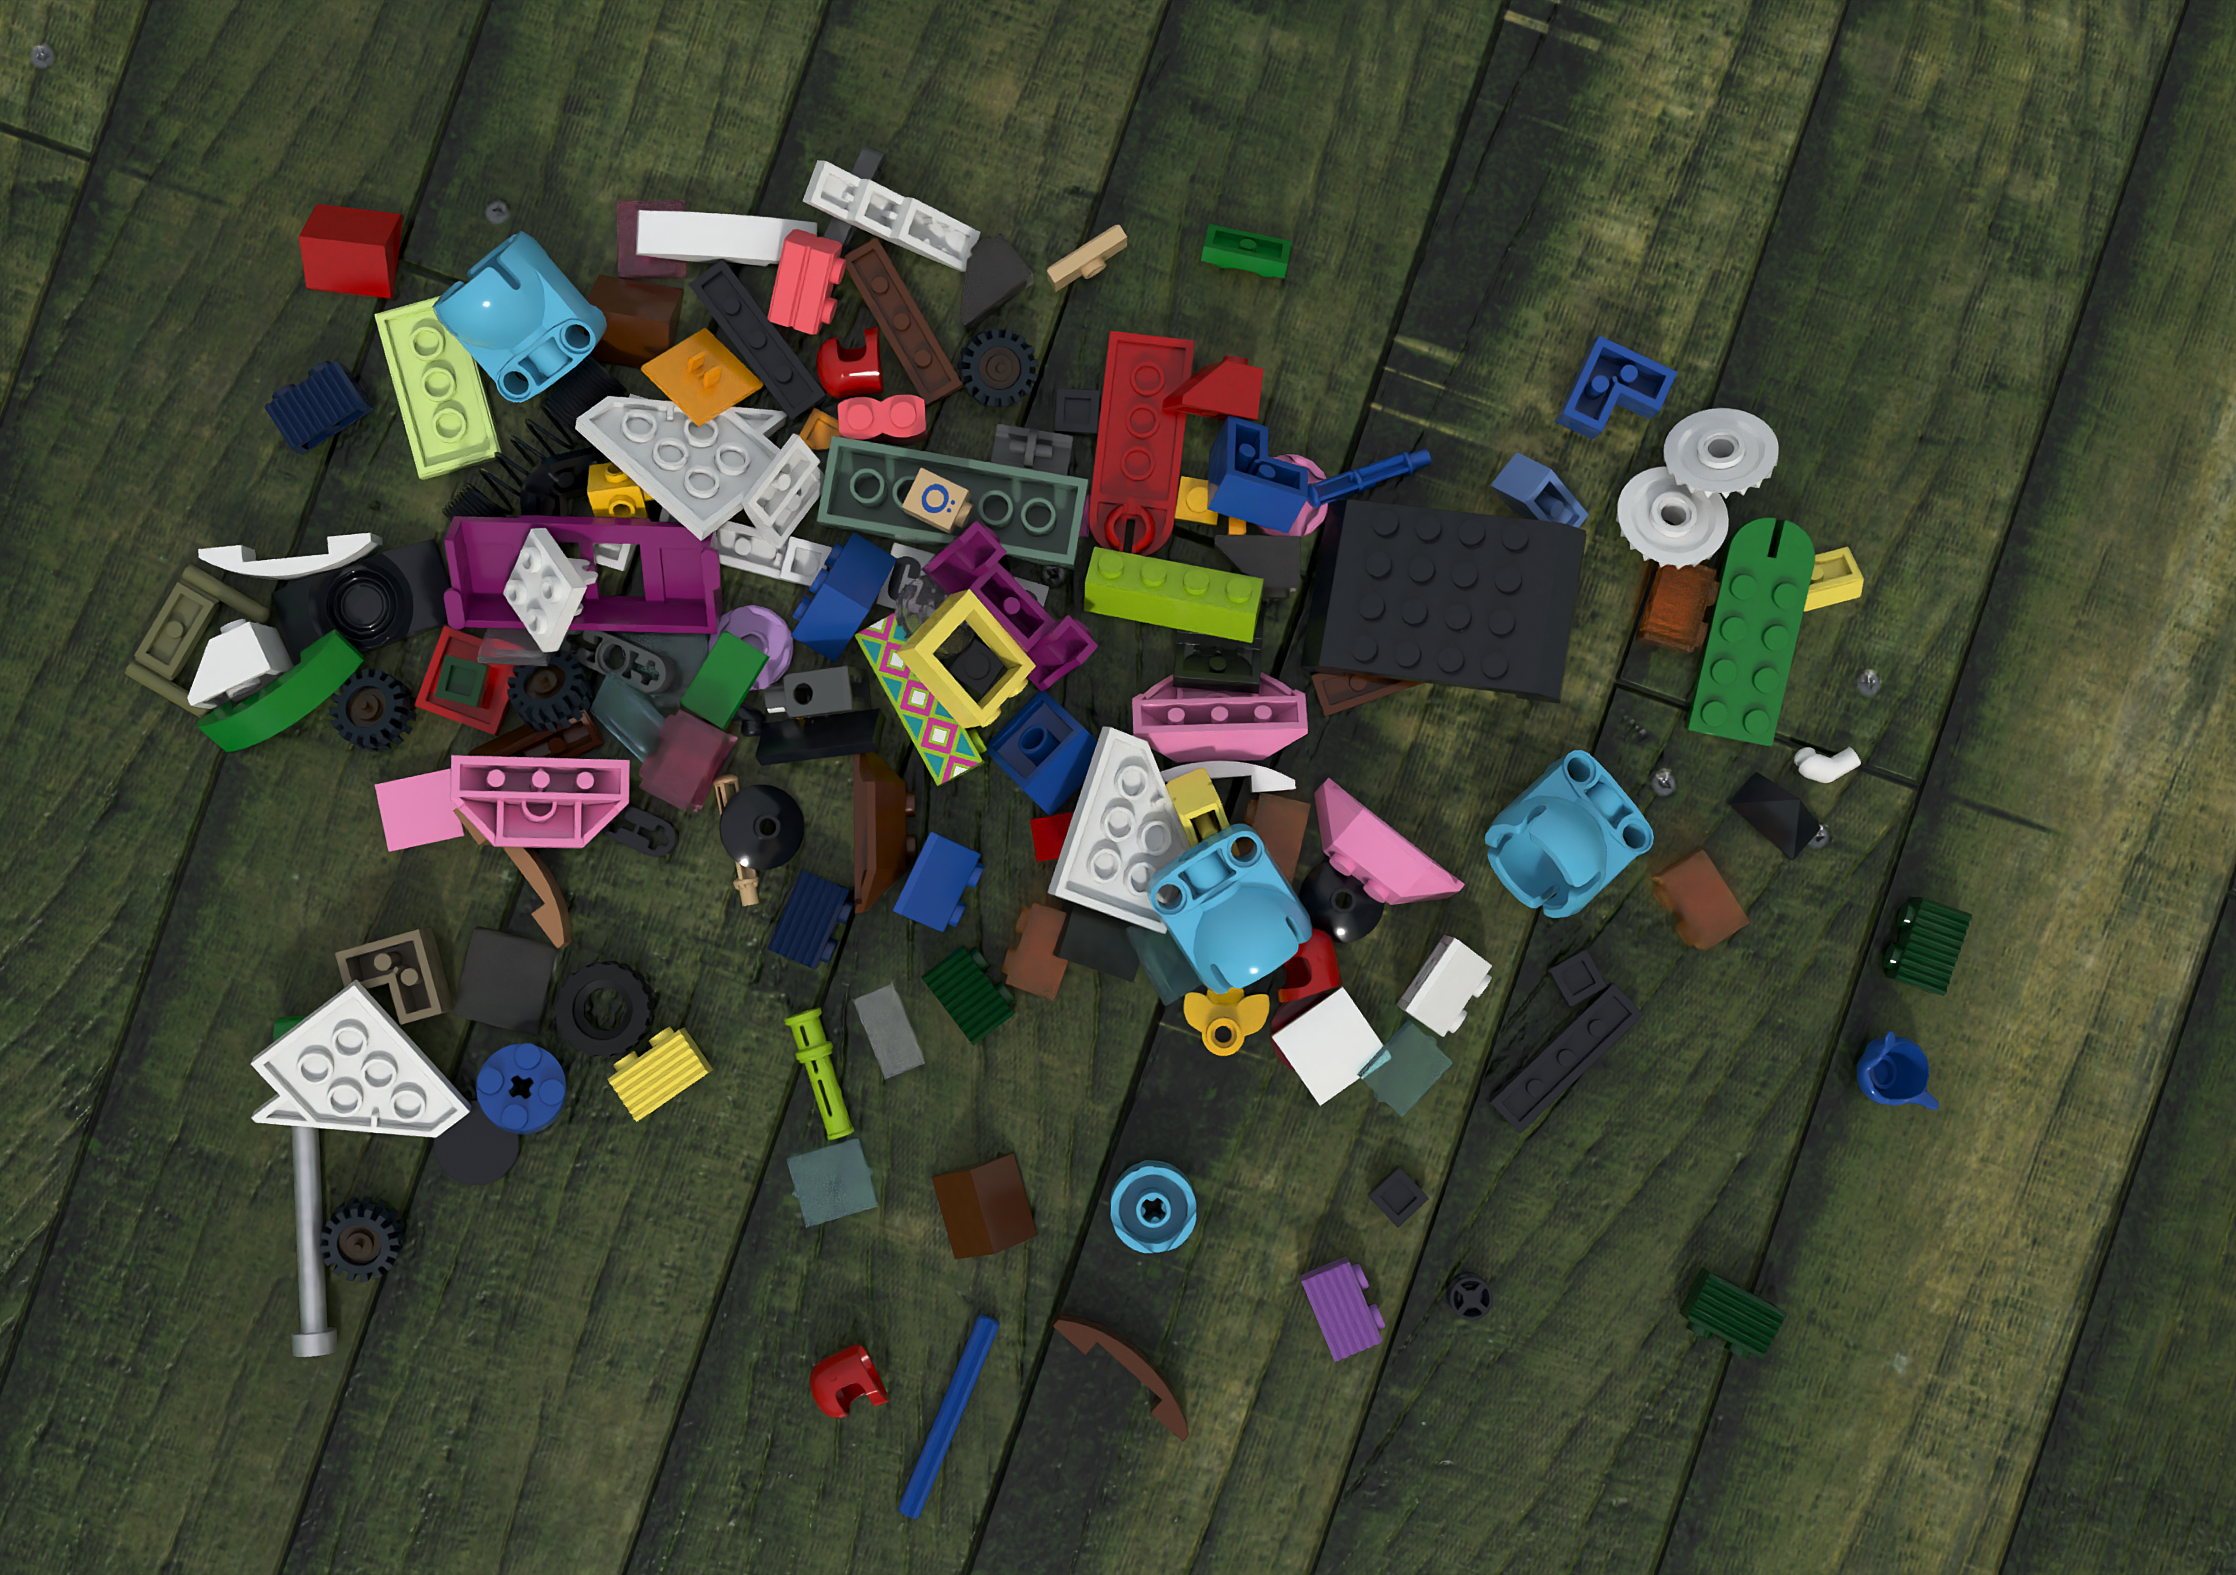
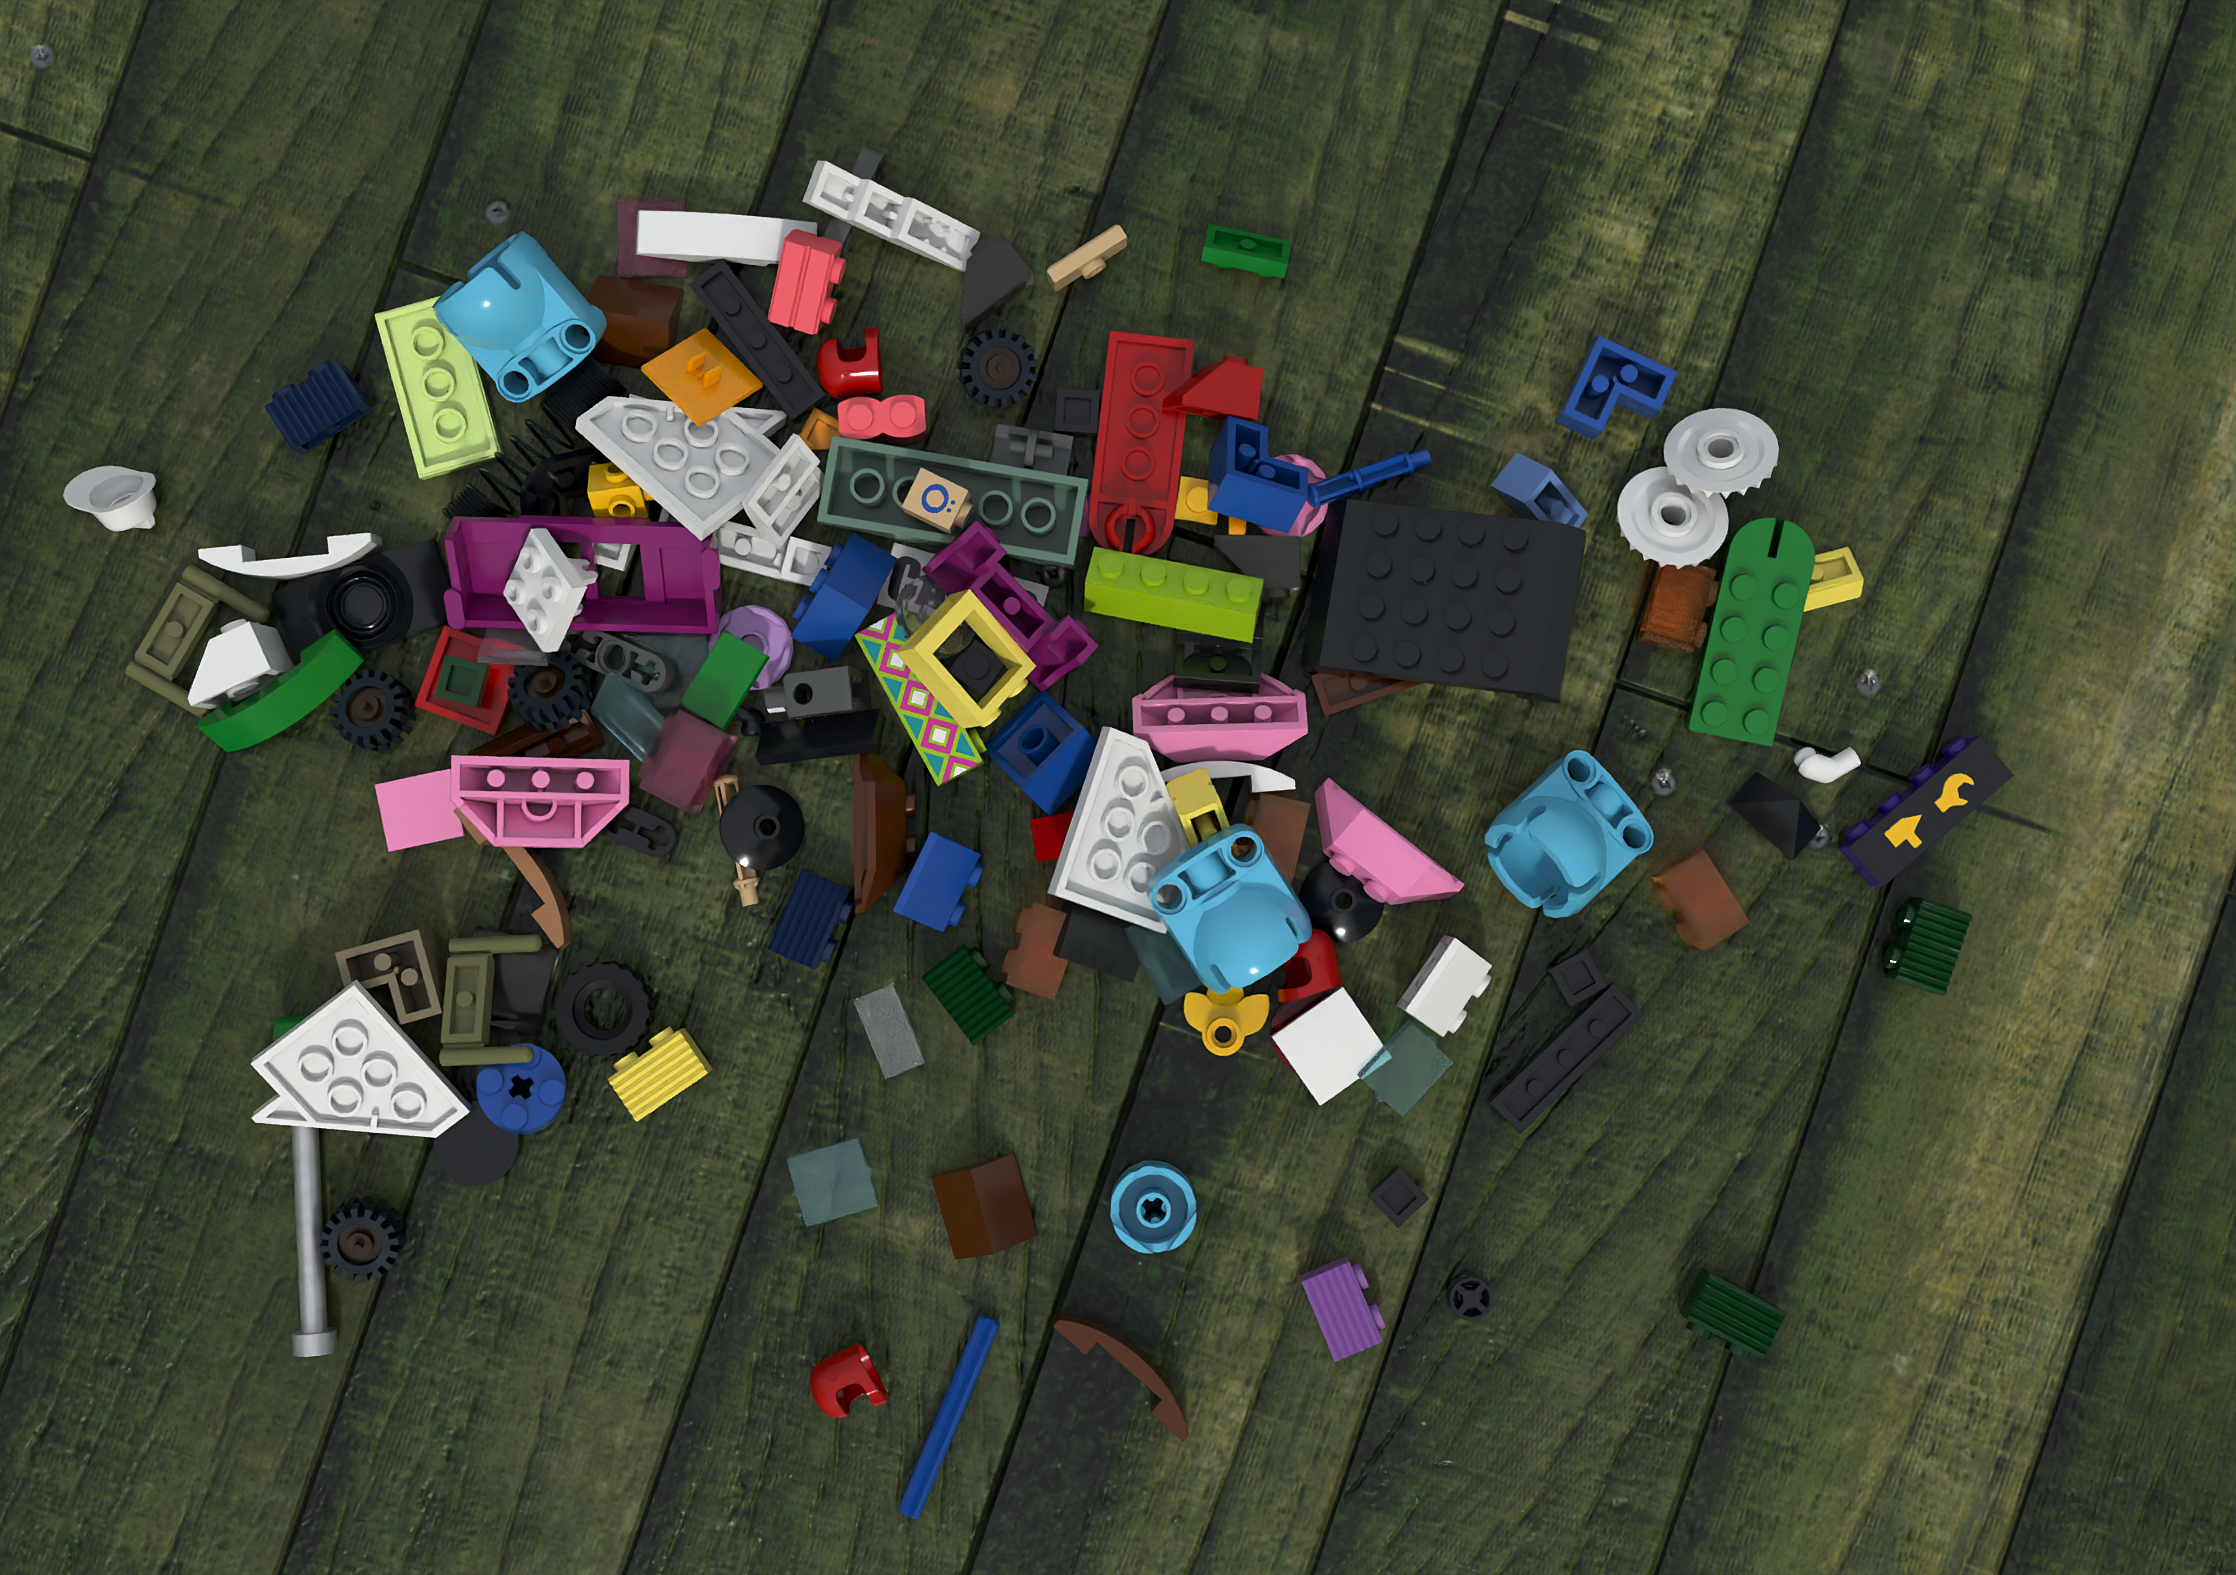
(115, 496): none -> white piece
(351, 251): red slope -> none
(470, 1001): none -> olive plate
(815, 1052): lime pin -> none
(902, 322): reddish brown plate -> none
(1895, 1072): blue hair -> none
(1925, 810): none -> black brick

